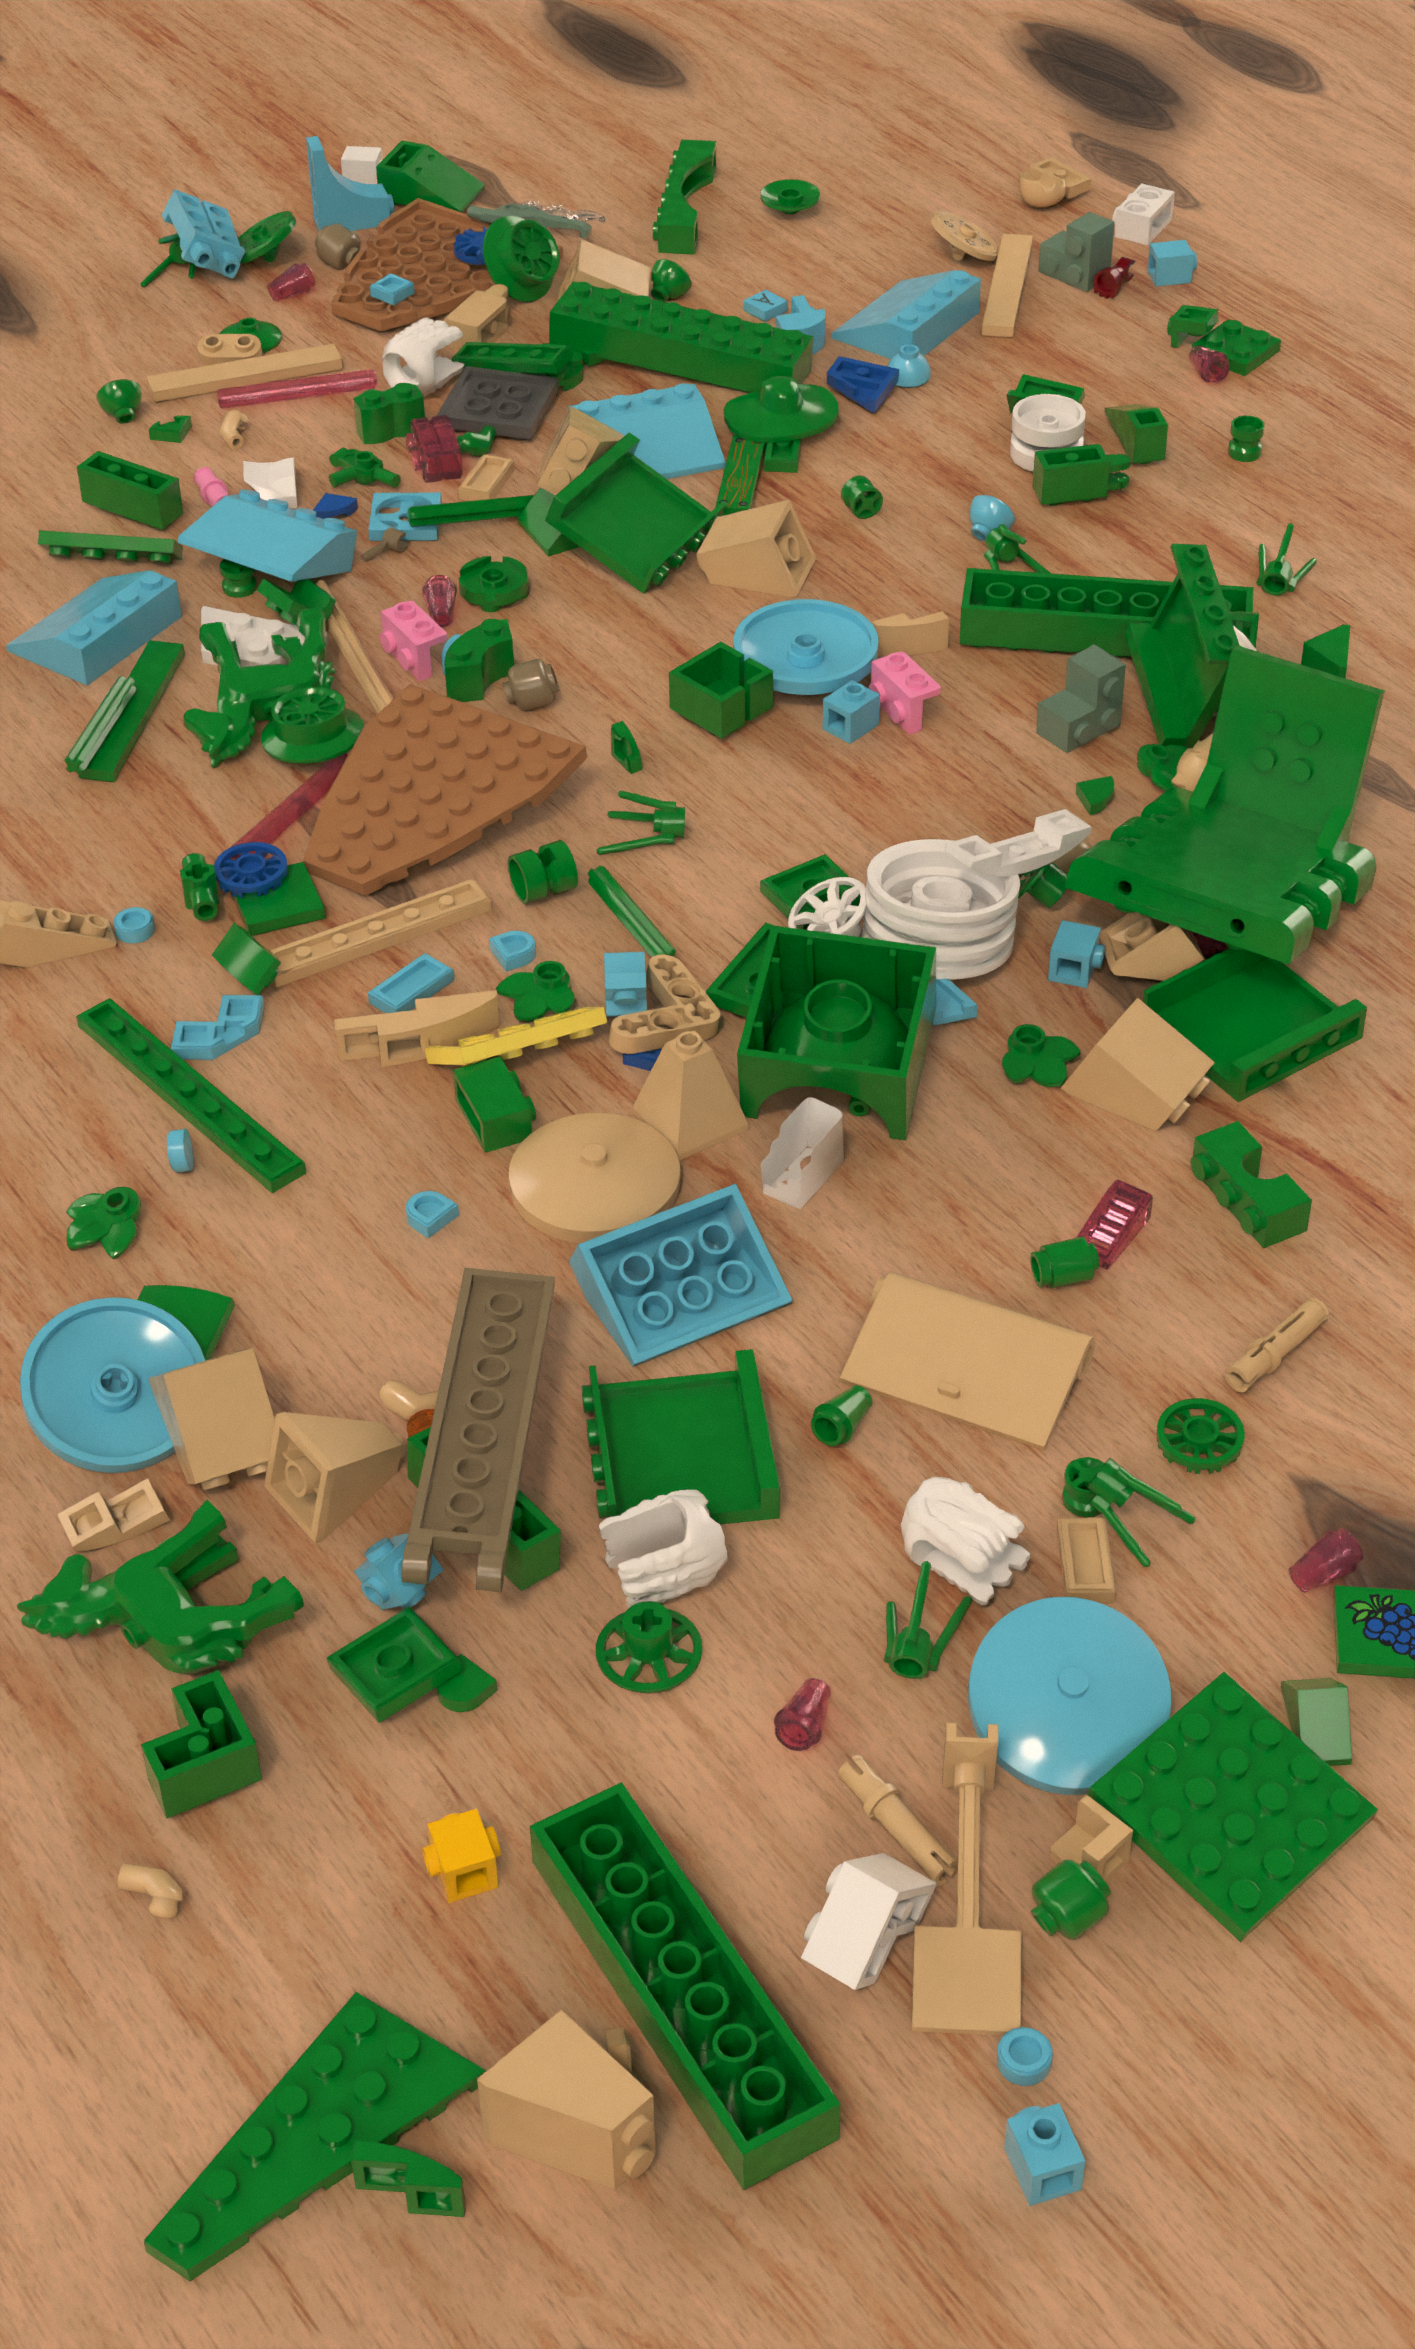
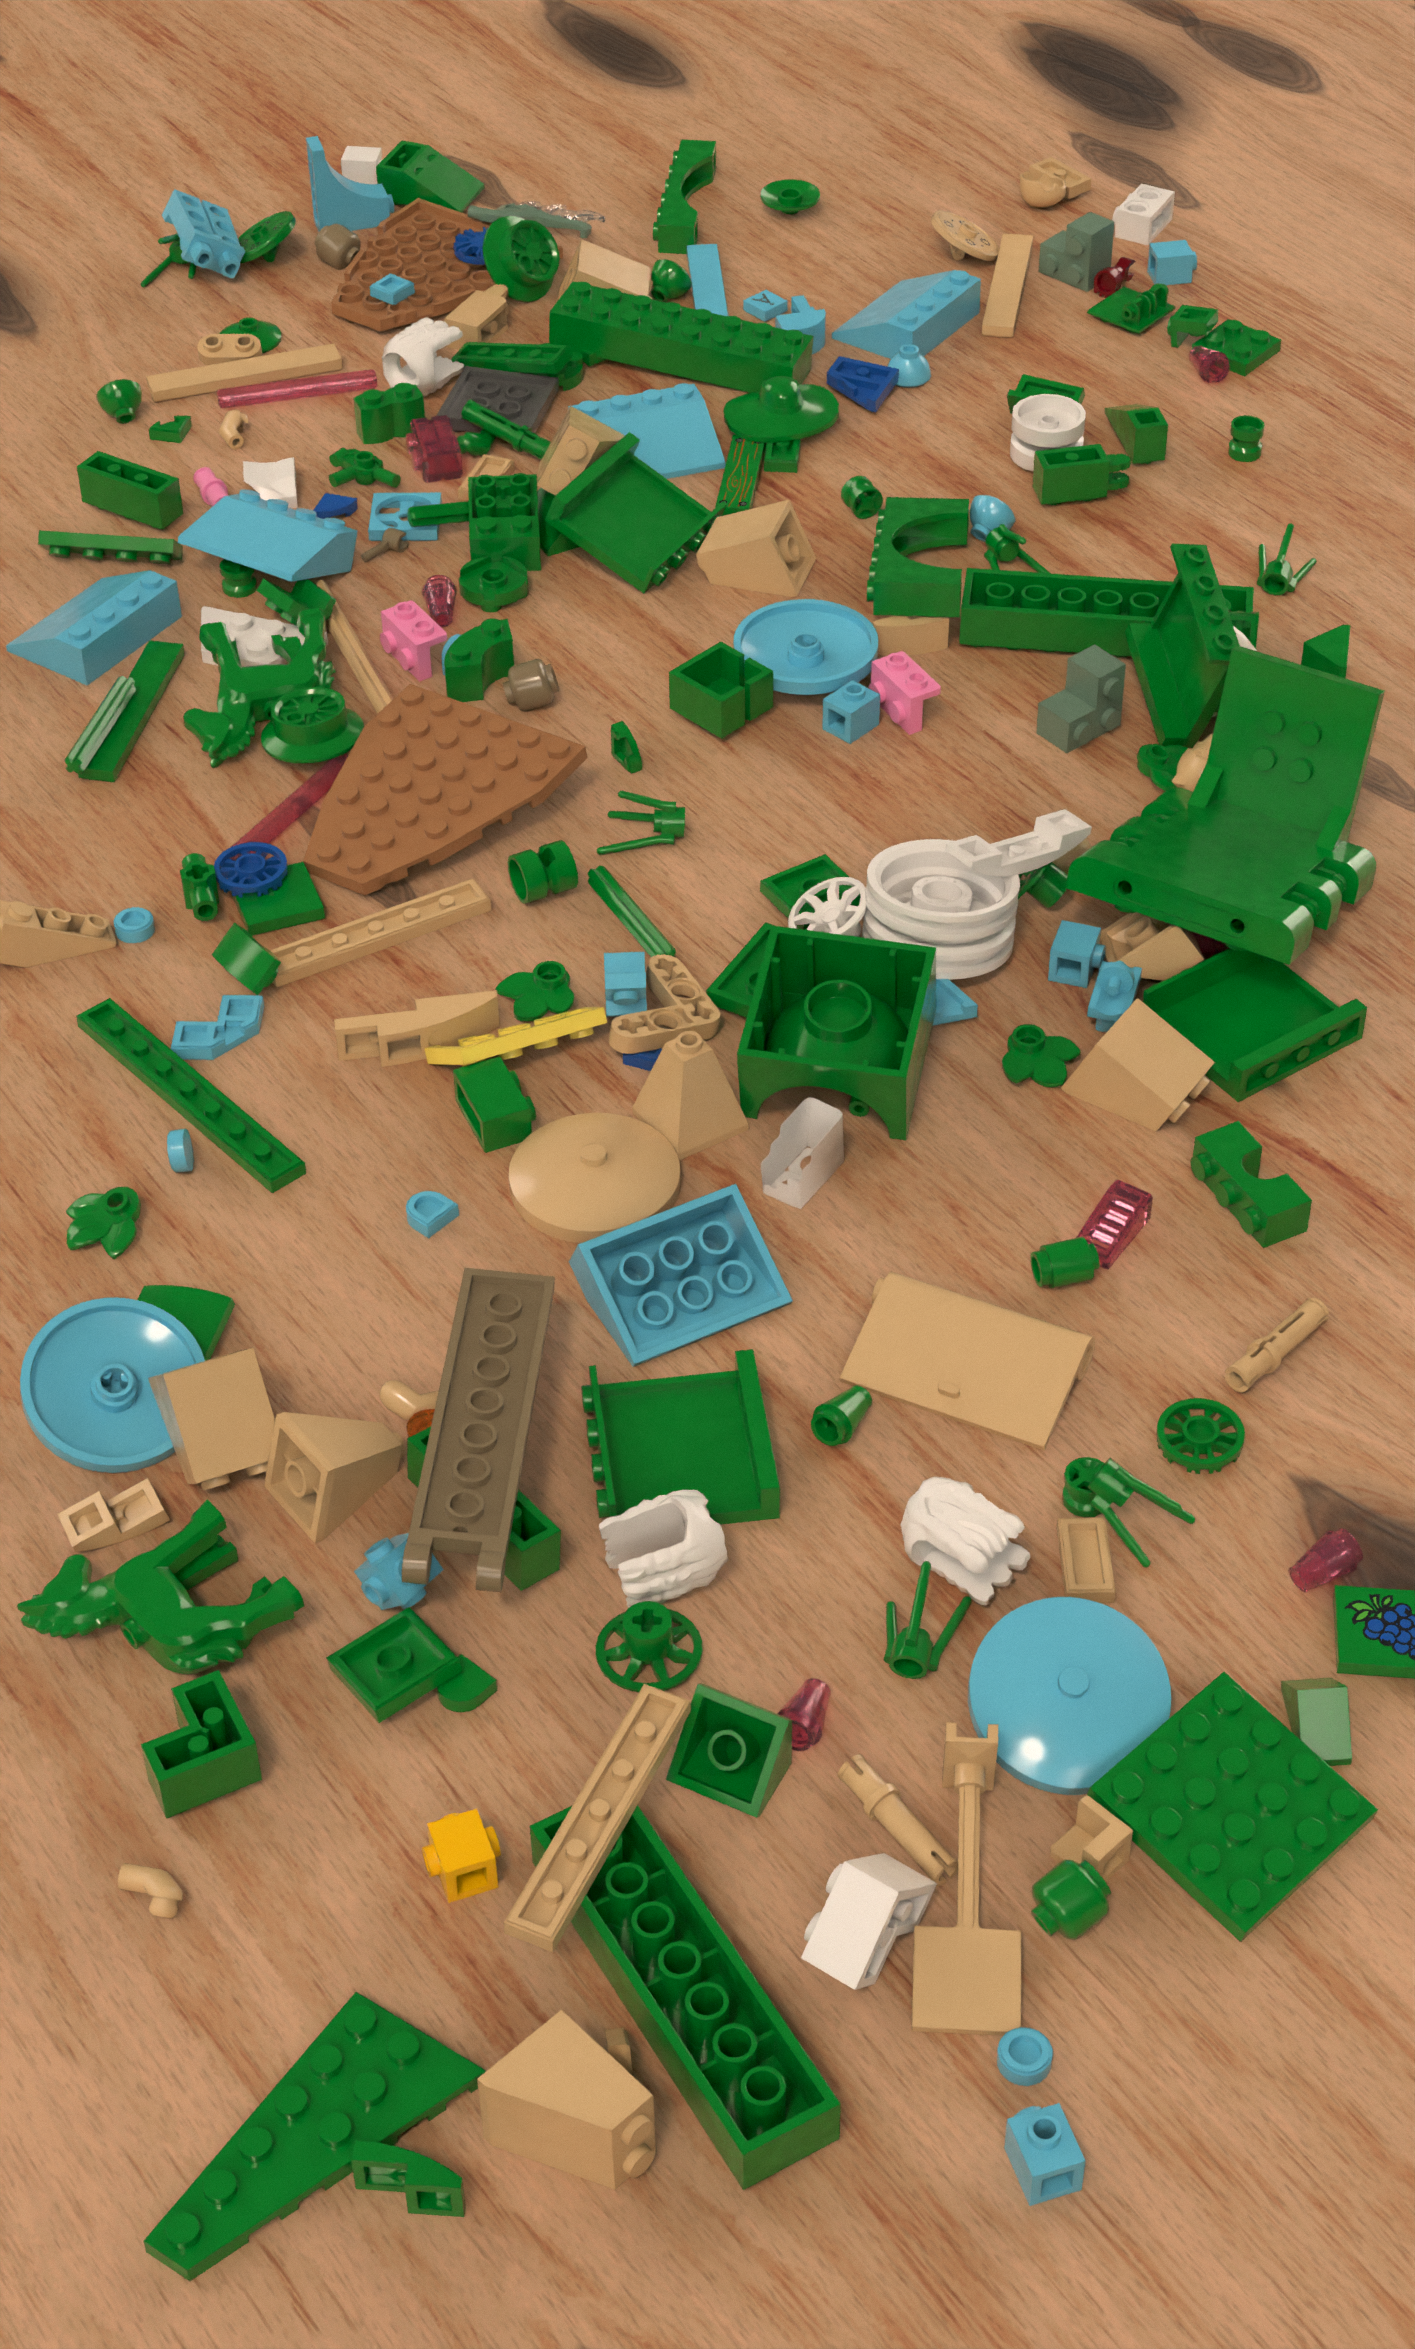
(292, 282): clear pink cone -> none
(415, 981): medium azure tile -> none
(505, 518): none -> green slope
(513, 949): medium azure tile -> none
(518, 436): none -> green pin
(597, 1818): none -> tan tile
(706, 278): none -> medium azure tile
(732, 1751): none -> green slope
(910, 587): none -> green arch
(1095, 793): green tile -> none
(1113, 993): none -> medium azure hips
(1134, 309): none -> green hinge

